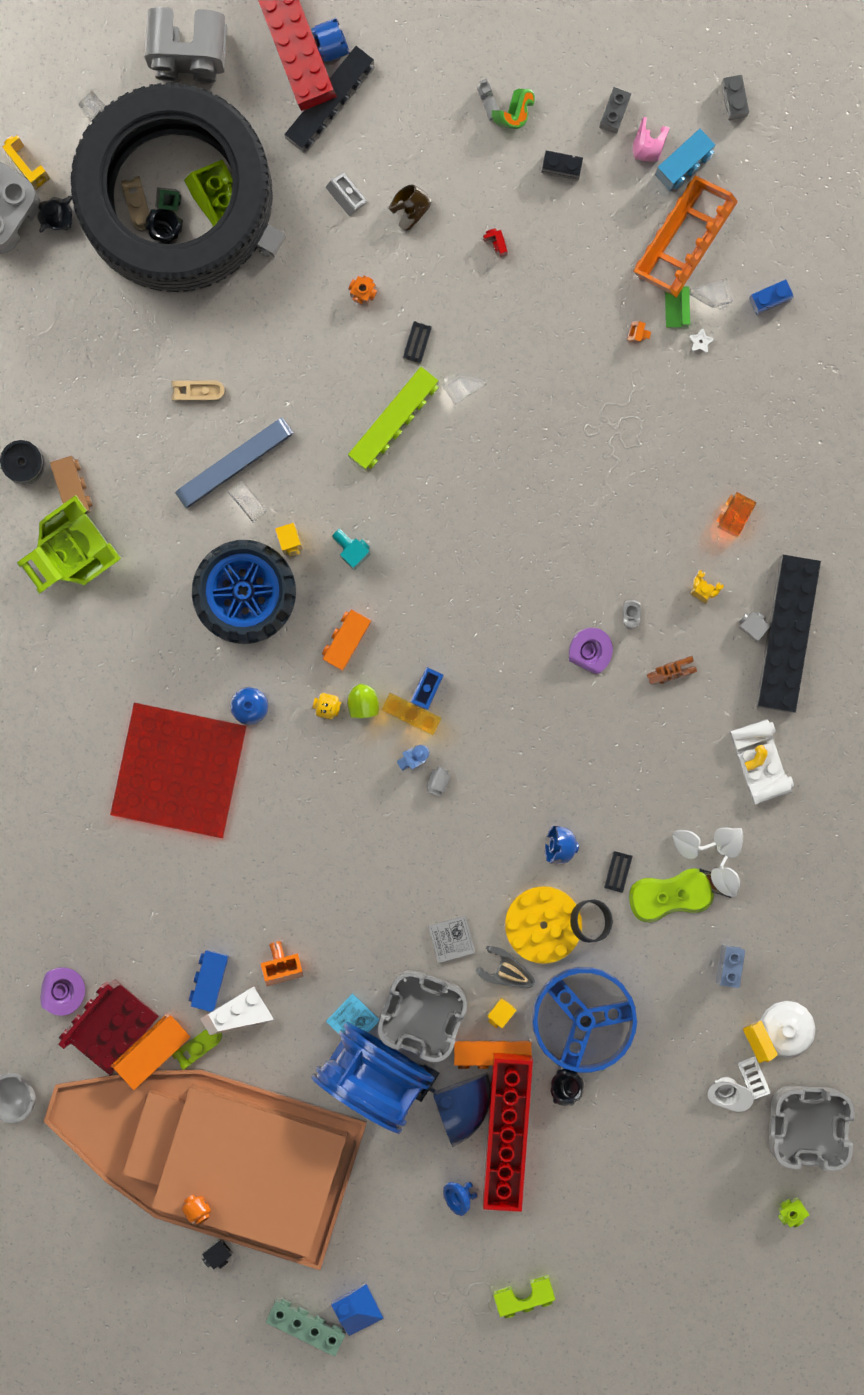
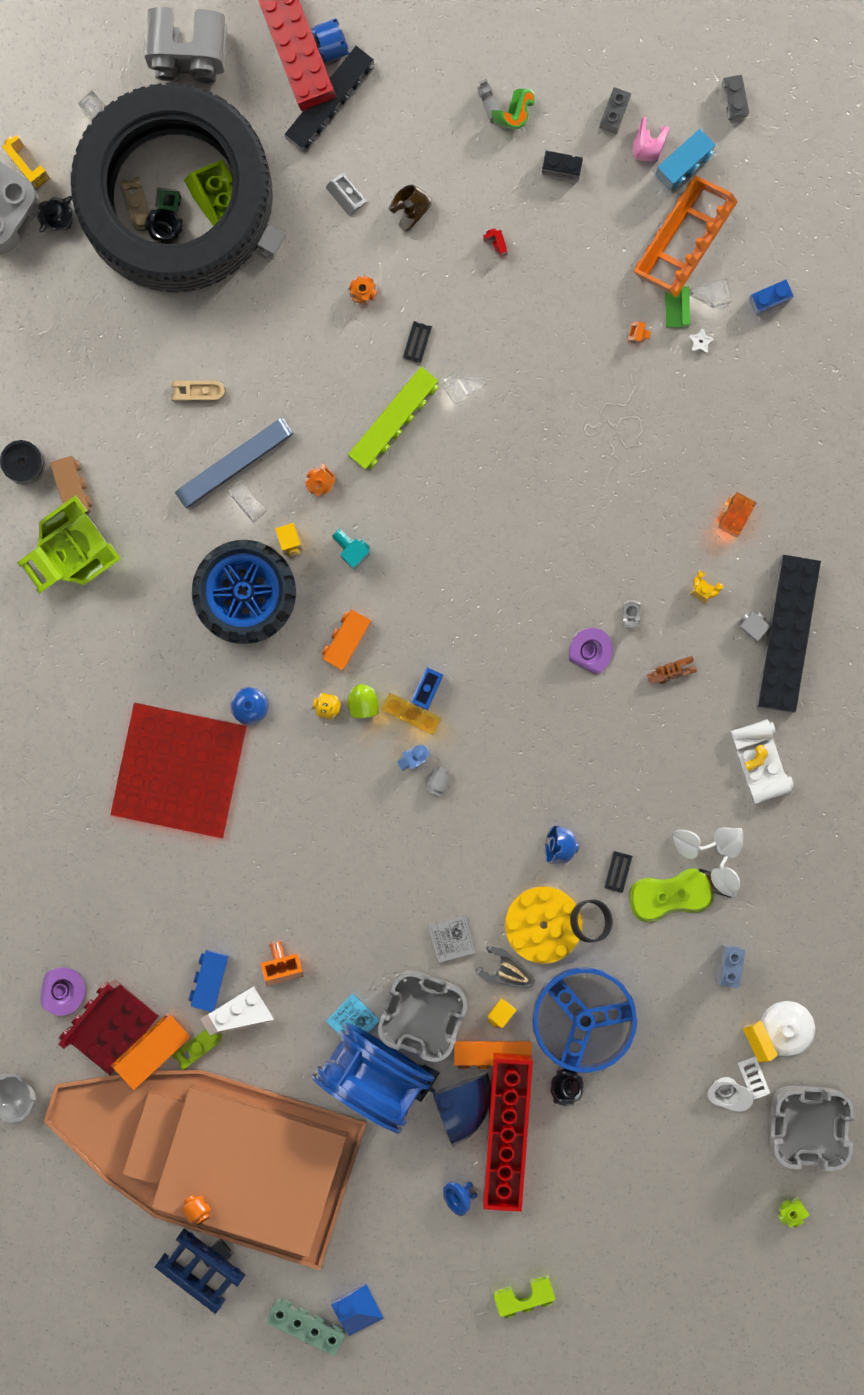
(190, 1283): none -> dark blue fence
(319, 480): none -> orange brick

